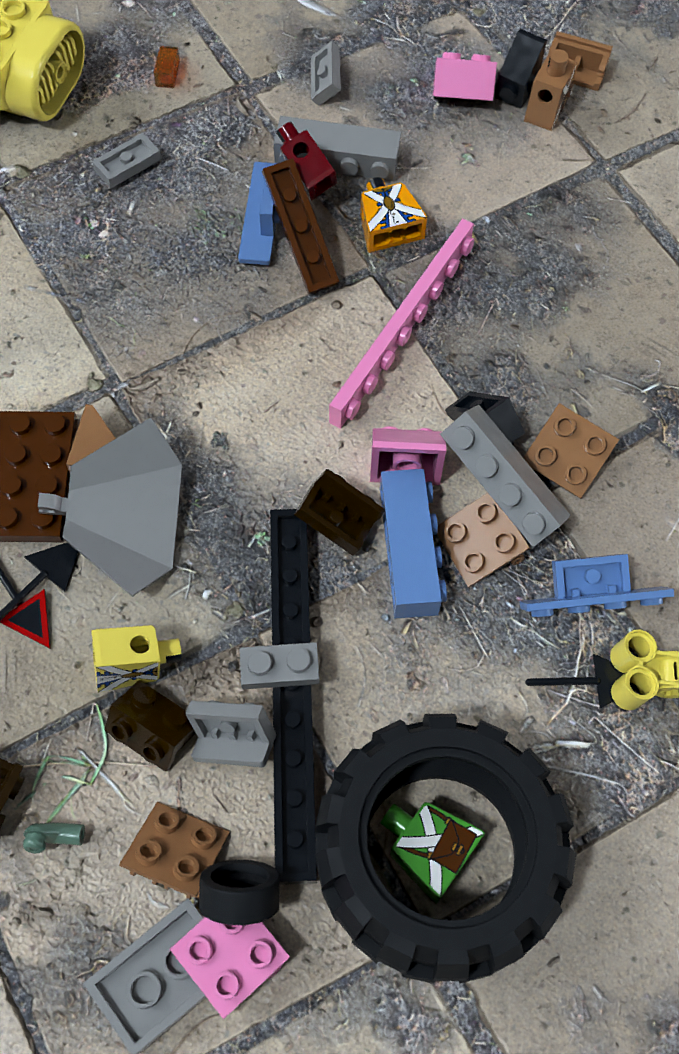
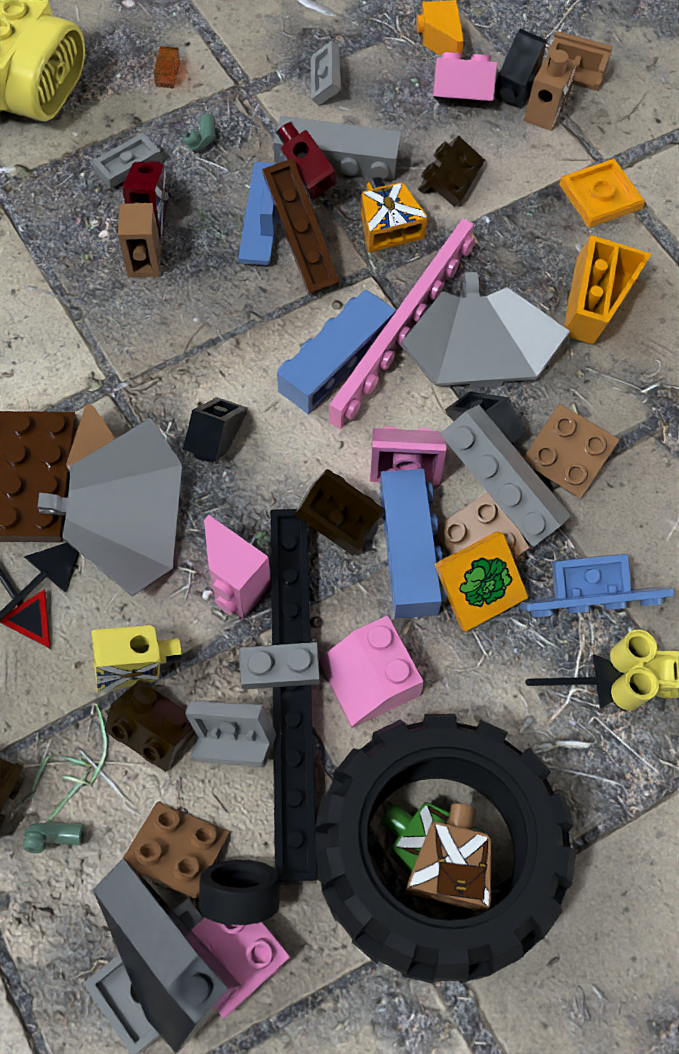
(139, 240): none -> medium nougat brick
(148, 184): none -> dark red torso
(166, 962): none -> black wedge
(204, 137): none -> sand green arm
(213, 428): none -> black slope
(236, 569): none -> bright pink slope
(333, 352): none -> medium blue brick
(371, 672): none -> bright pink slope
(440, 26): none -> light orange slope
(452, 170): none -> dark brown bracket
(454, 863): none -> torso
(481, 581): none -> light orange tile
(483, 338): none -> light grey panel
(599, 285): none -> light orange wedge
(601, 193): none -> light orange tile

